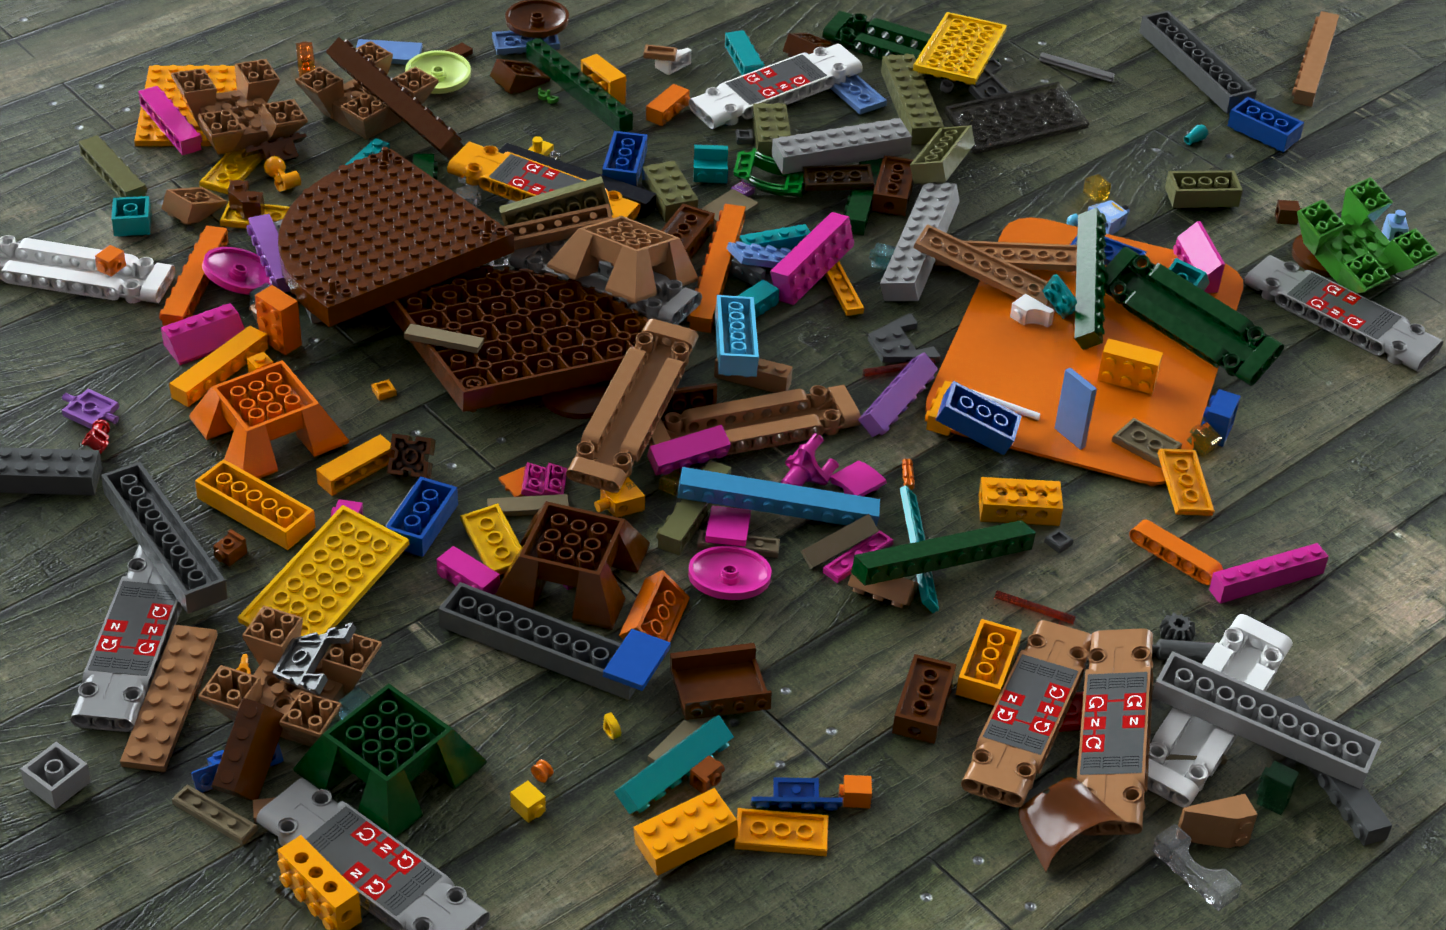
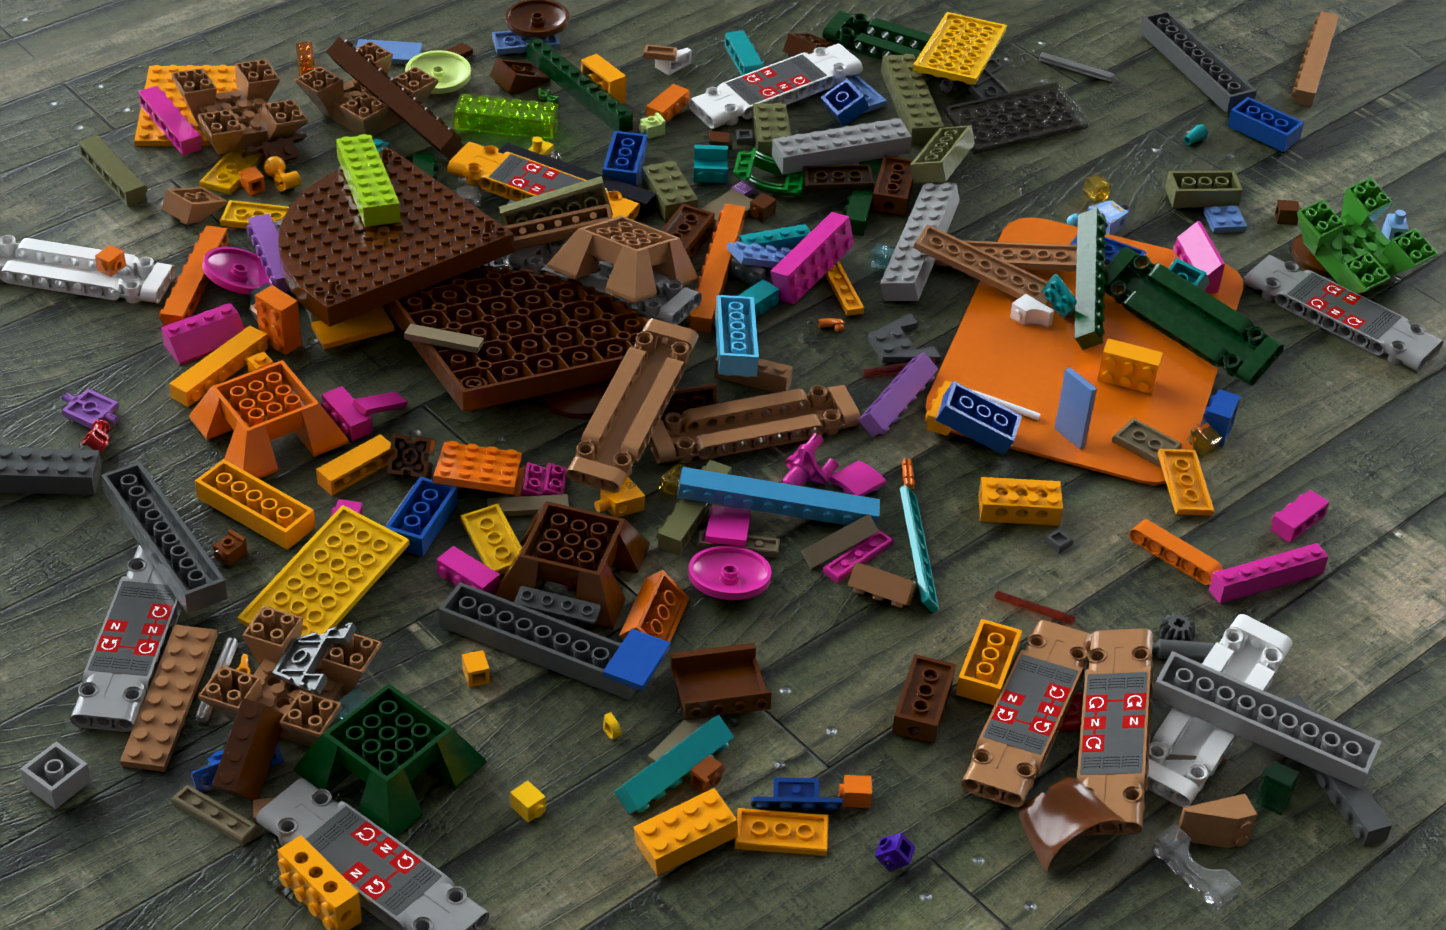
(131, 216): teal brick -> none
(224, 659): none -> light grey axle
(244, 201): reddish brown brick -> none
(252, 180): none -> orange brick
(350, 420): none -> dark pink brick
(357, 328): none -> light orange tile
(368, 180): none -> lime brick
(379, 403): none -> dark pink tile
(384, 389): light orange tile -> none
(475, 668): none -> light orange brick
(477, 467): none -> orange plate
(506, 116): none -> clear neon green brick
(542, 770): orange bush -> none
(558, 606): none -> dark grey bracket
(652, 126): none -> yellowish green brick
(688, 450): dark pink brick -> none
(720, 139): none -> reddish brown brick
(762, 207): none -> reddish brown brick
(831, 322): none -> orange arm
(845, 102): none -> blue brick
(895, 851): none -> dark purple brick
(942, 552): dark green brick -> none
(1225, 219): none -> medium blue plate
(1299, 515): none -> dark pink brick

